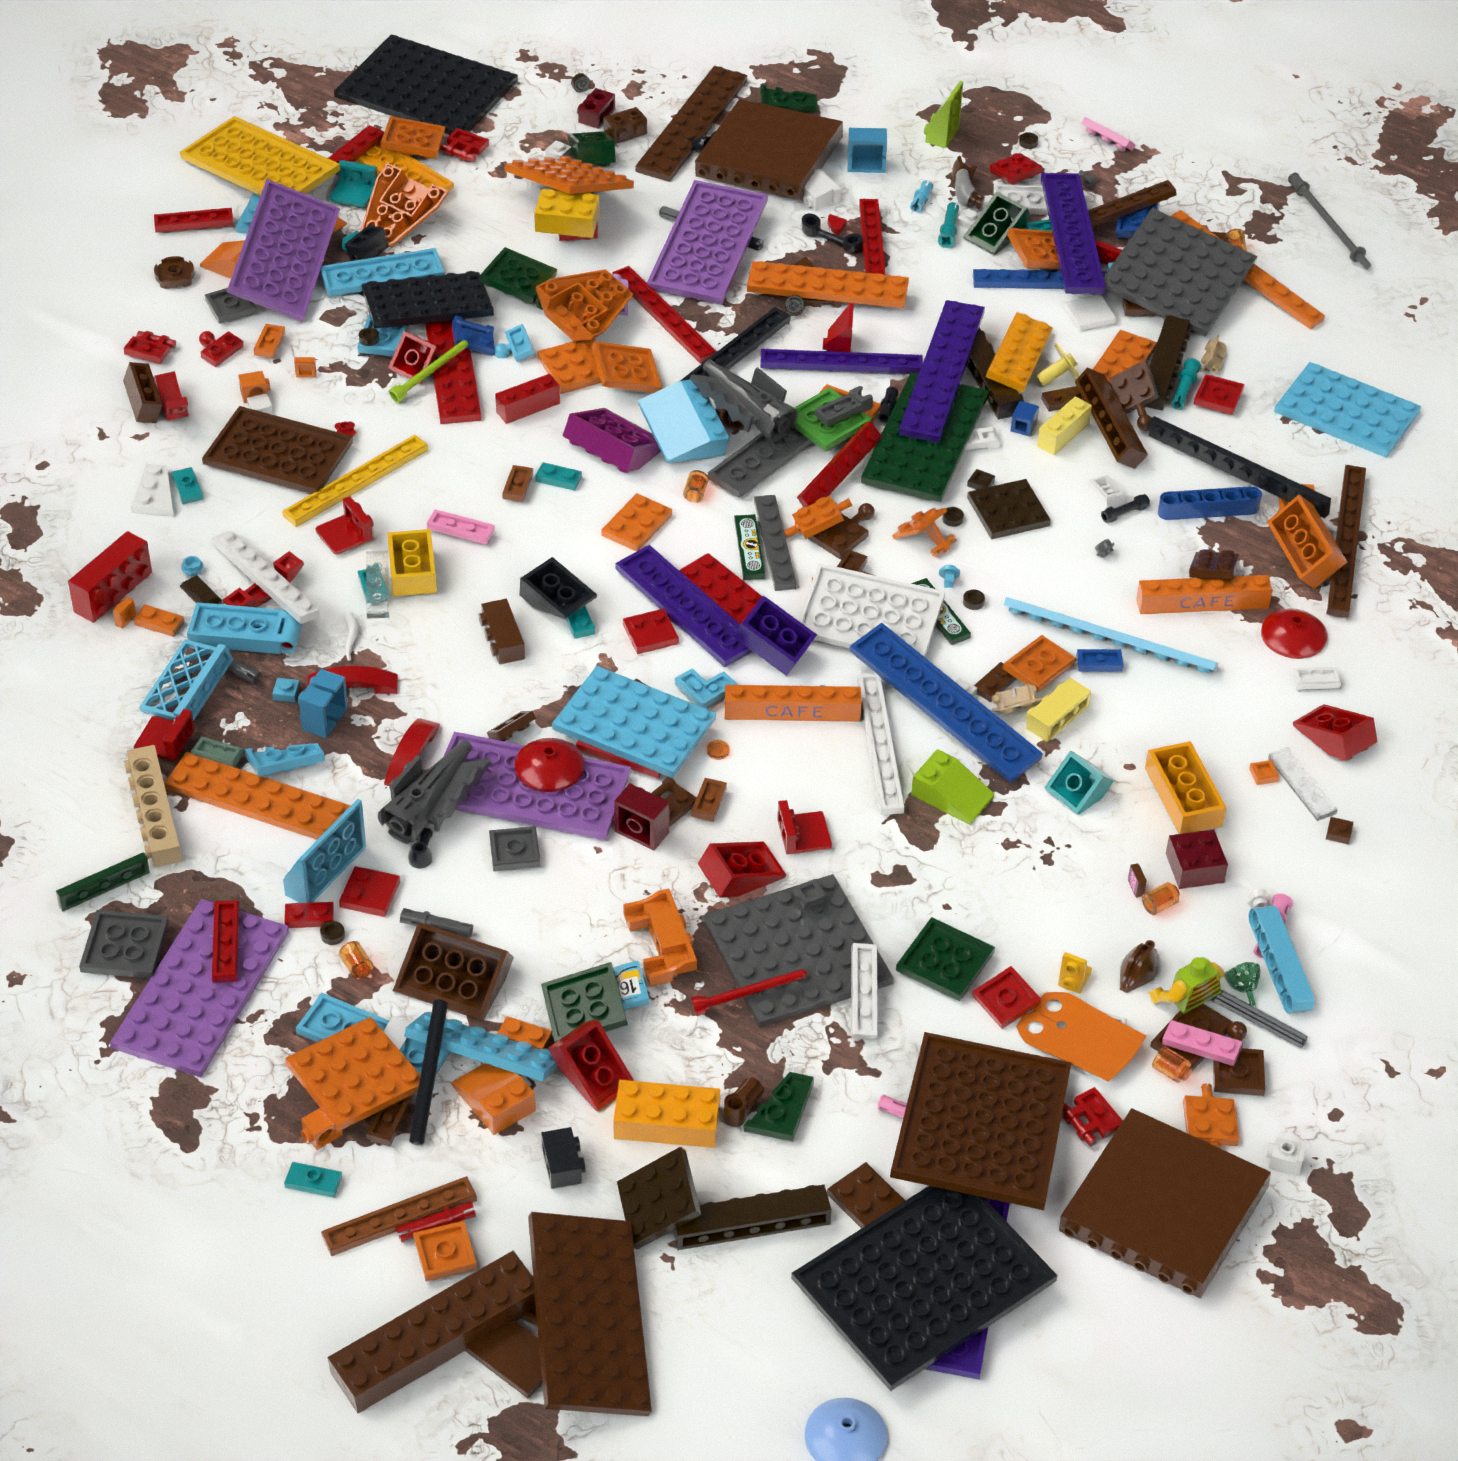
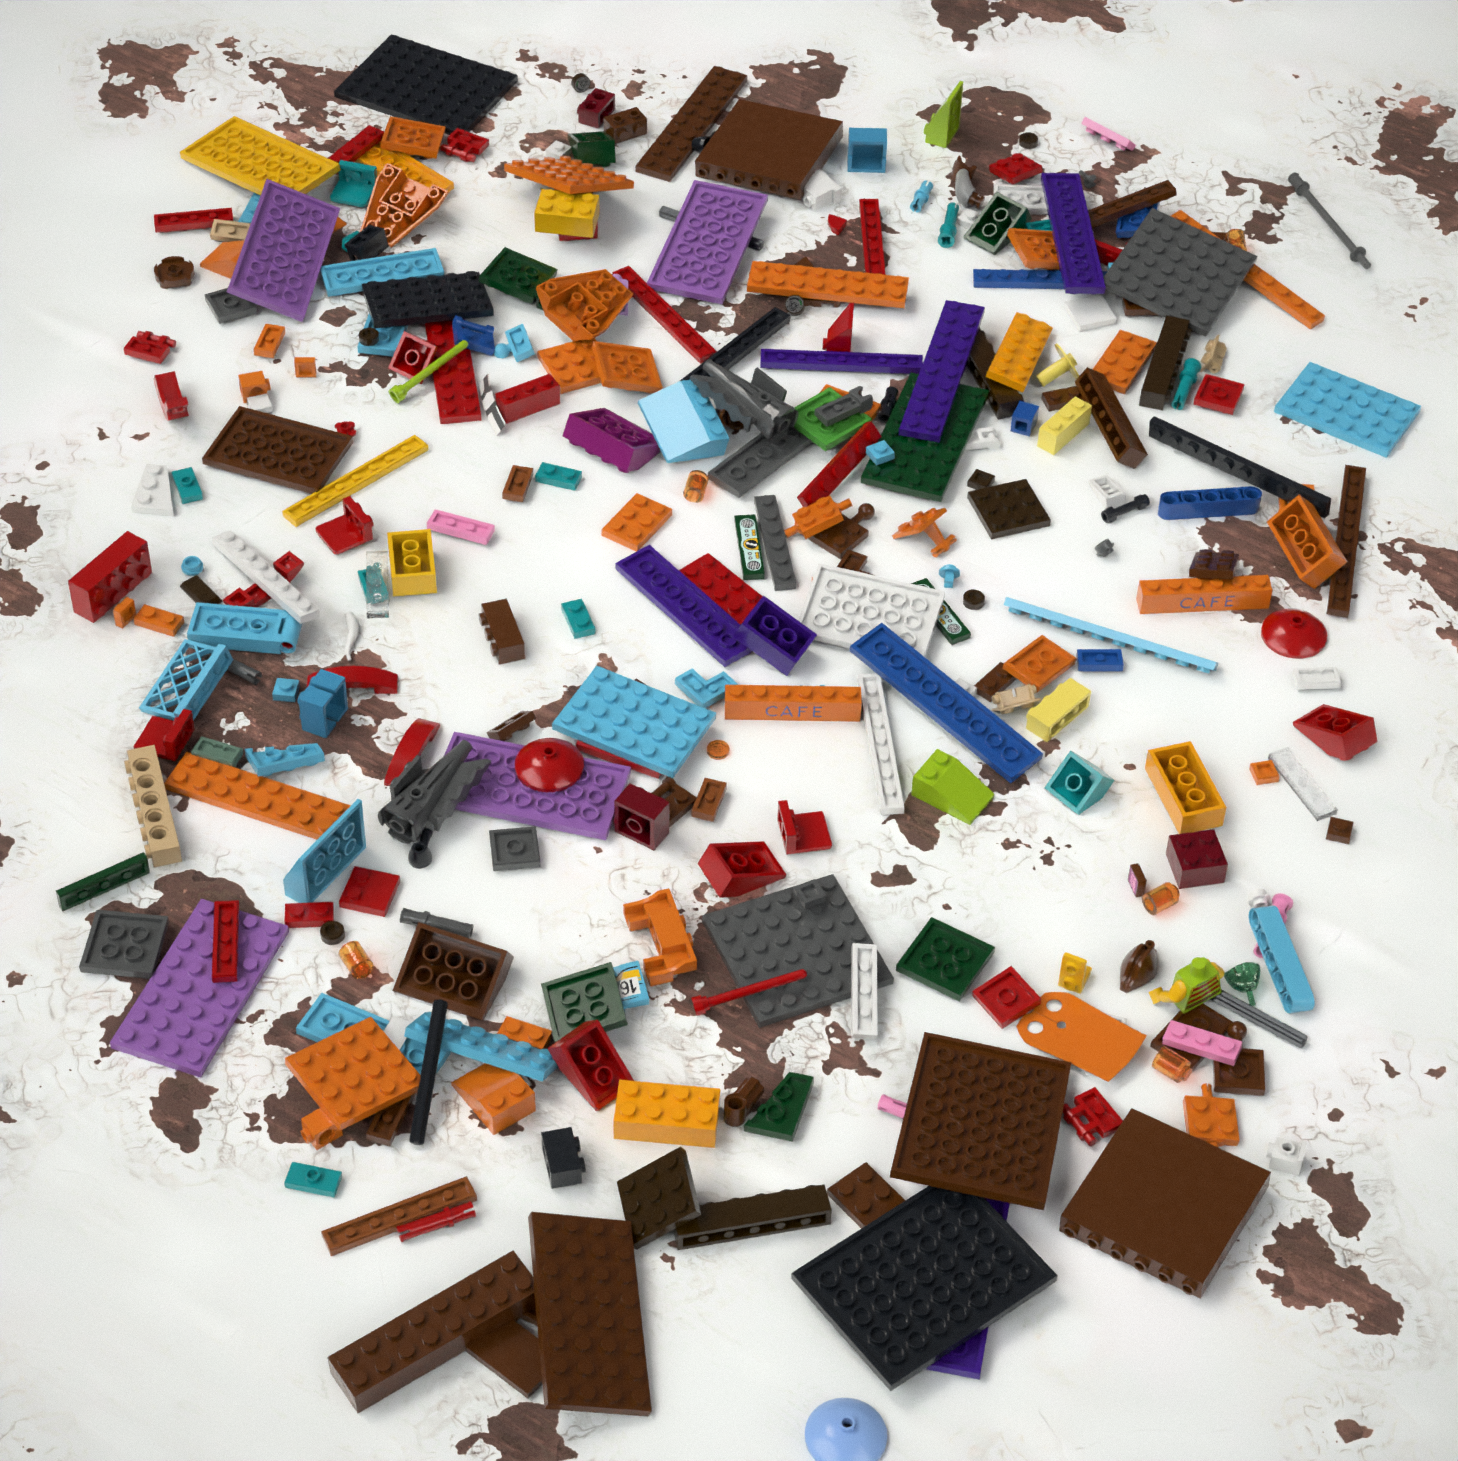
(142, 392): reddish brown brick -> none
(220, 349): red plate -> none
(229, 230): none -> tan plate
(444, 1251): orange plate -> none
(490, 406): none -> sticker
(555, 589): black slope -> none
(650, 631): red plate -> none
(793, 101): dark green wing -> none
(812, 227): black piece -> none
(880, 452): none -> medium azure plate
(953, 517): dark brown tile -> none
(1135, 389): reddish brown plate -> none

